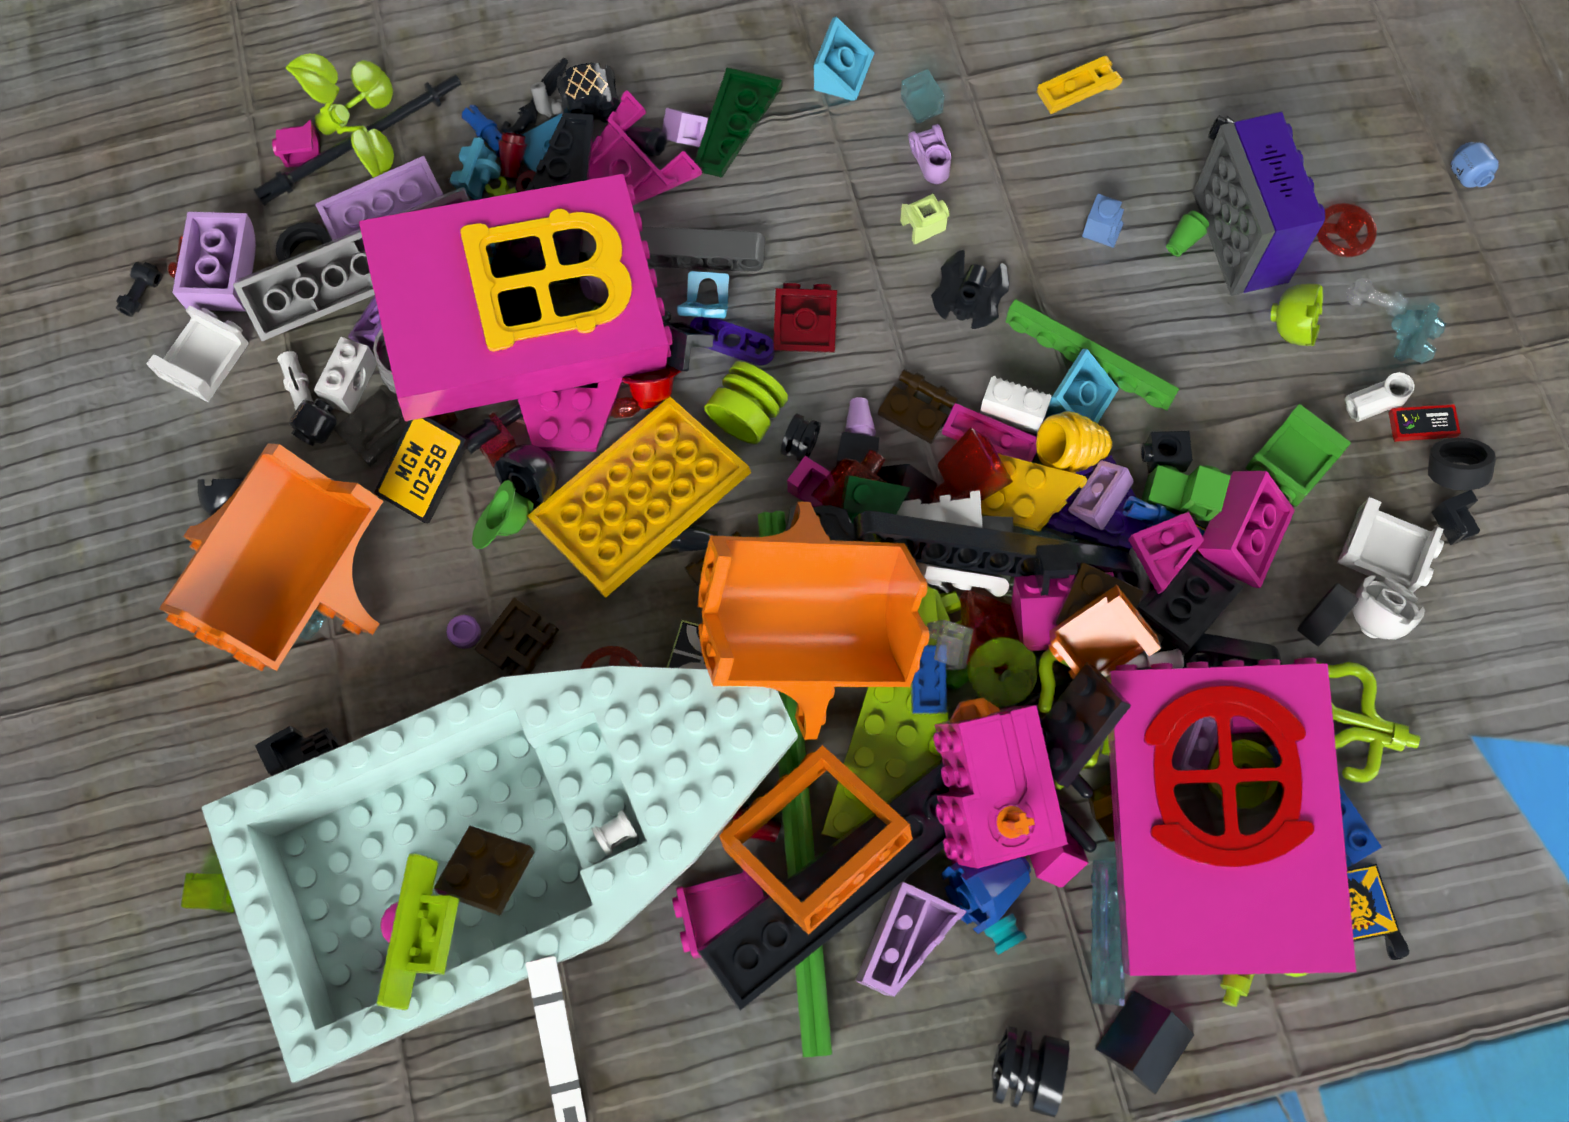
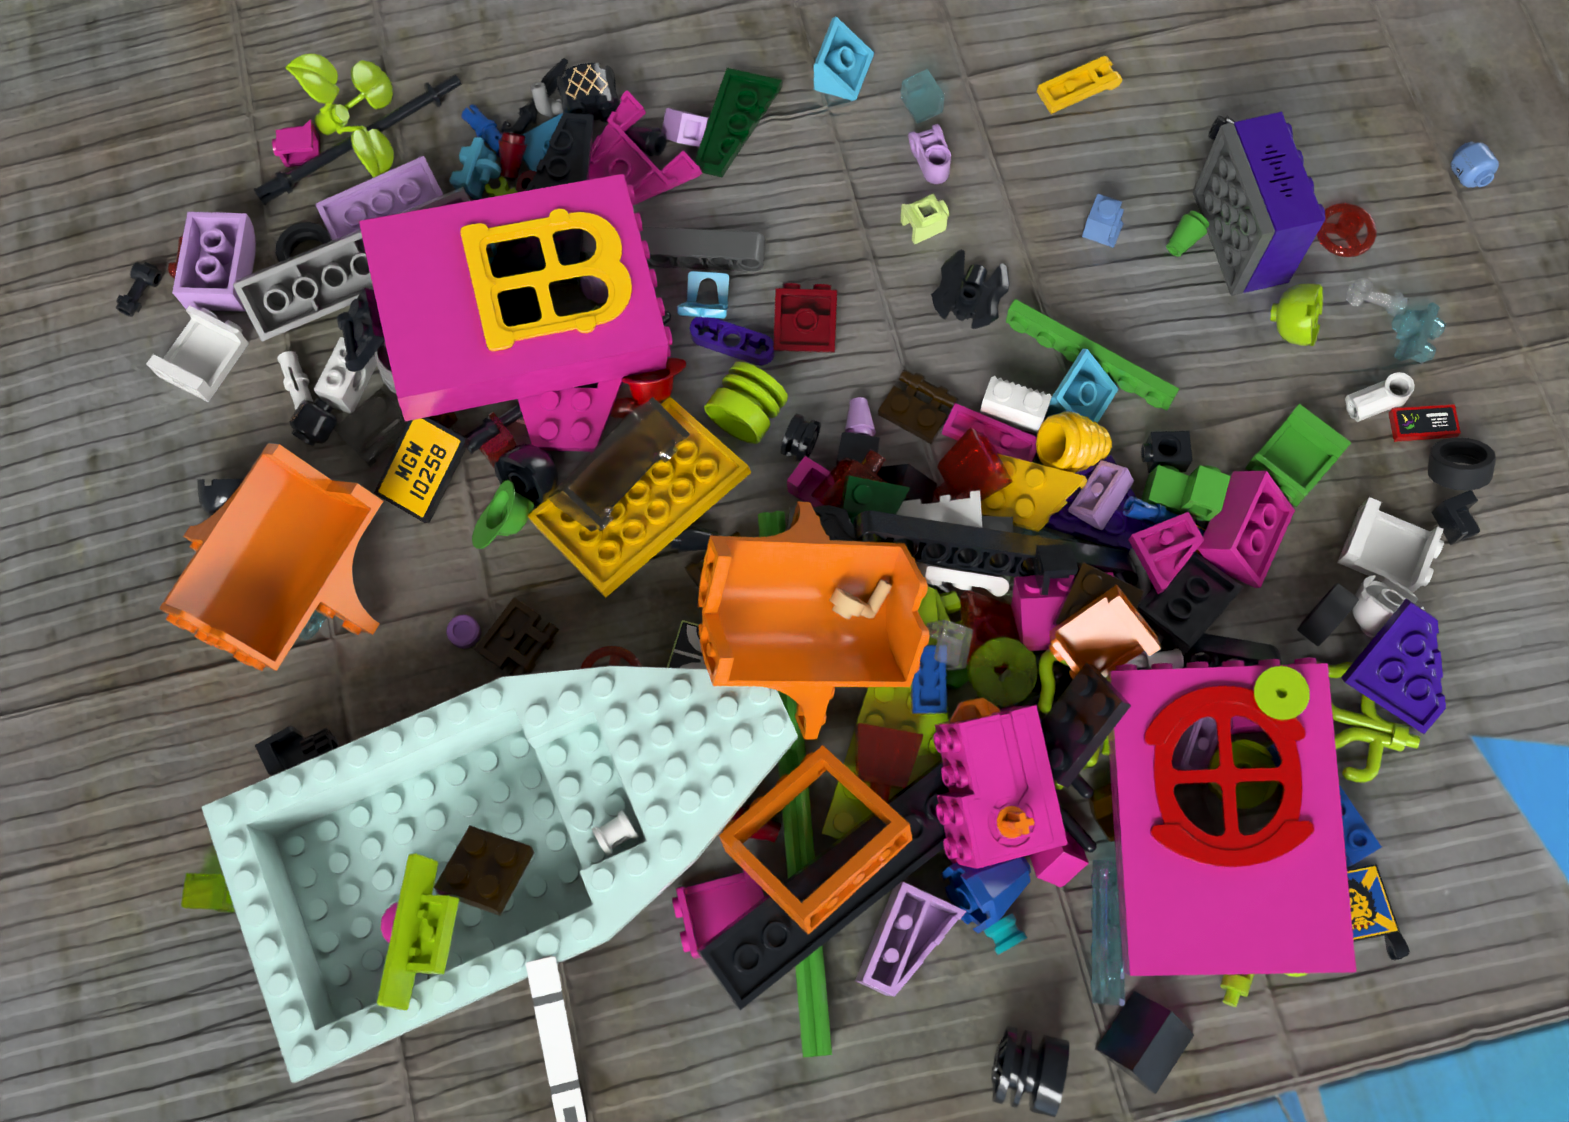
(361, 330): none -> black plate
(617, 464): none -> clear smoke windscreen
(683, 339): black panel -> none
(848, 605): none -> tan plate
(885, 757): none -> clear red torso
(1281, 692): none -> lime piece
(1403, 668): none -> dark purple plate

